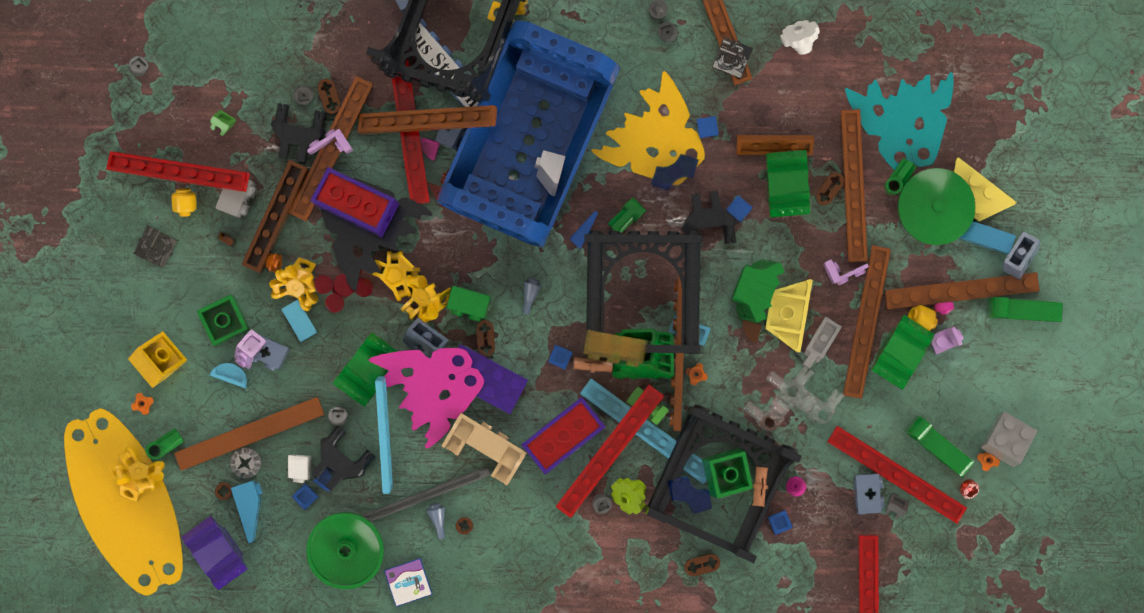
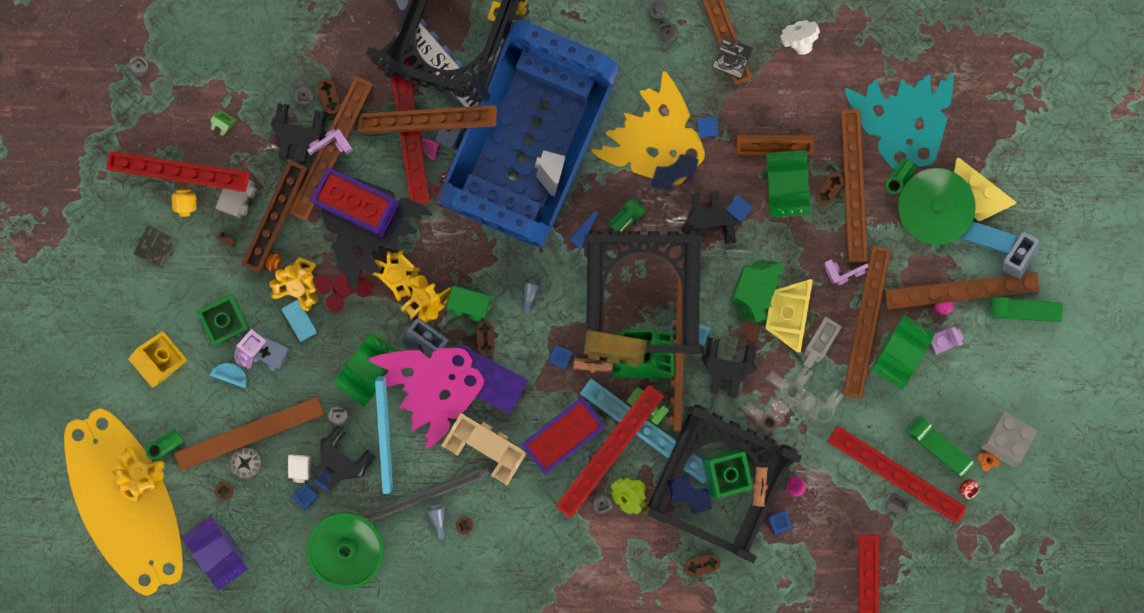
(147, 403): orange plate -> none
(248, 504): dark azure slope -> none
(408, 582): tile -> none
(701, 375): orange plate -> none
(727, 369): none -> black connector
(861, 485): sand blue brick -> none
(924, 316): yellow head -> none

